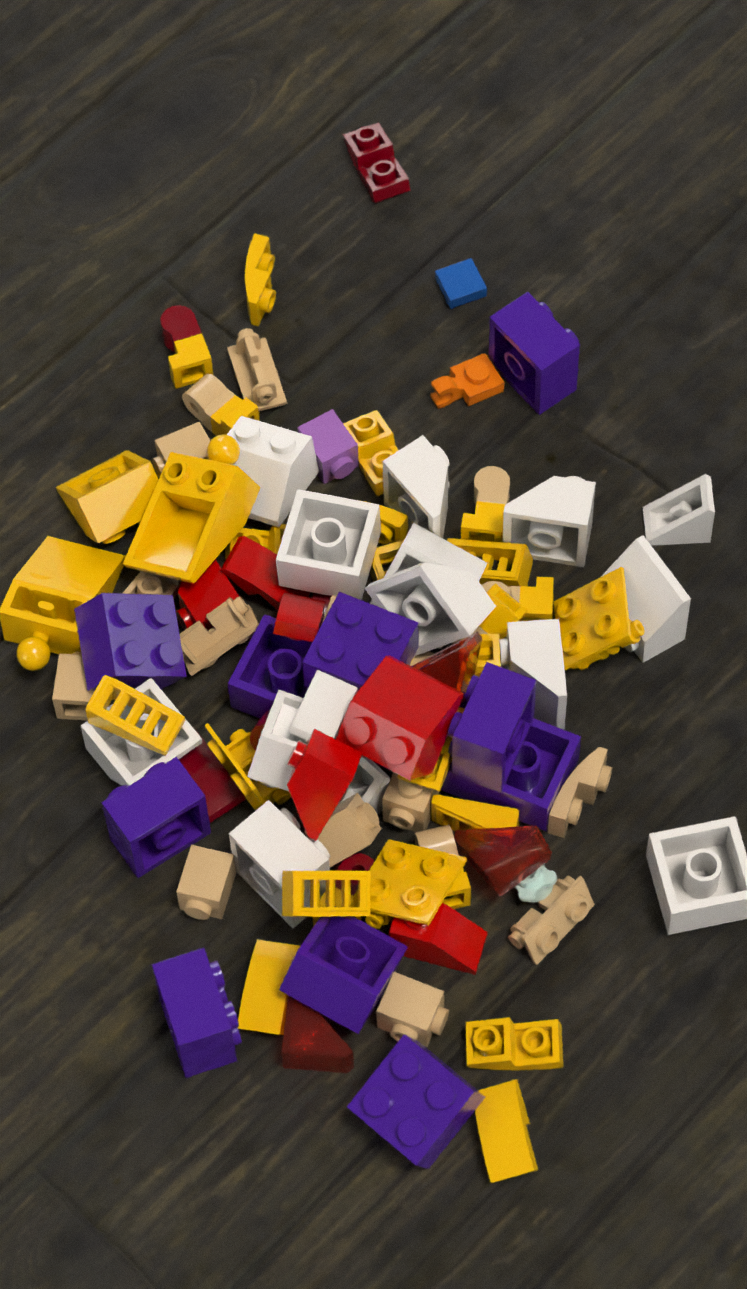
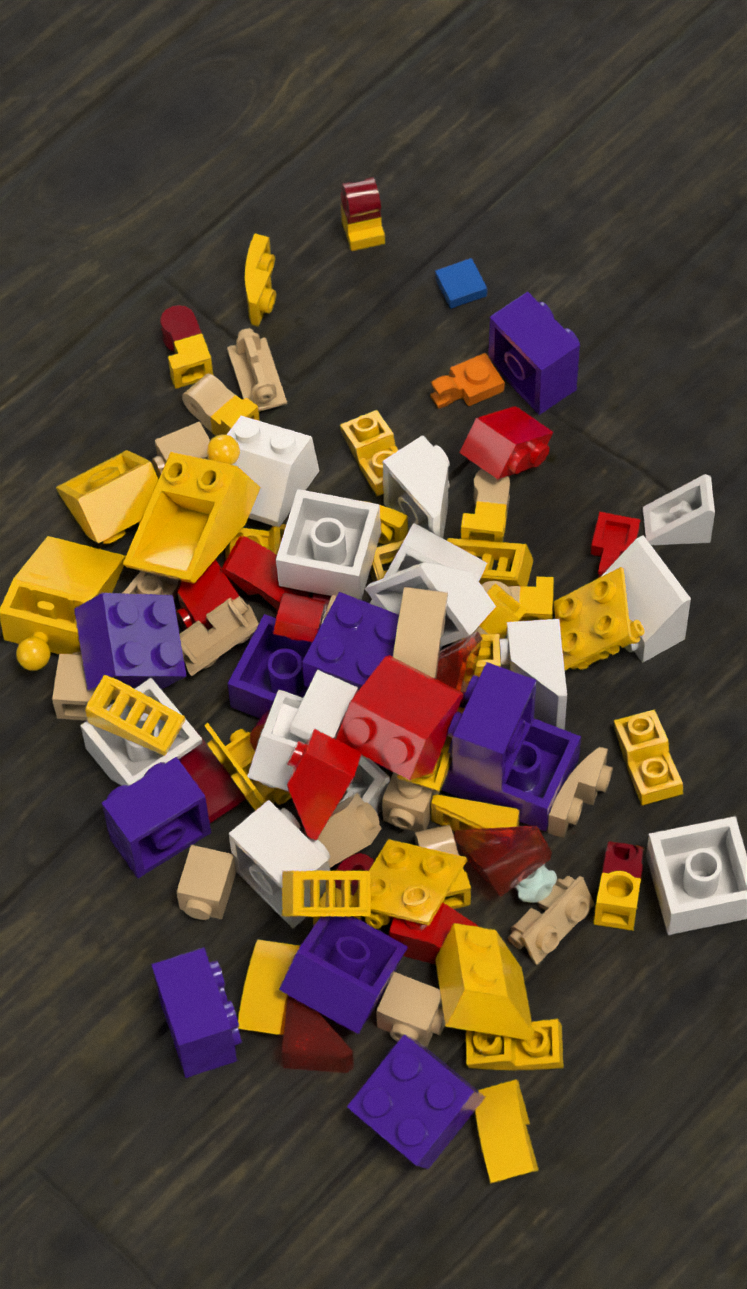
(333, 446): medium lavender brick -> none
(362, 214): none -> leg
(376, 163): dark red slope -> none
(421, 629): none -> tan slope
(482, 984): none -> yellow slope
(507, 442): none -> red brick
(553, 520): white slope -> none
(612, 538): none -> red plate
(619, 886): none -> yellow leg
(648, 757): none -> yellow slope

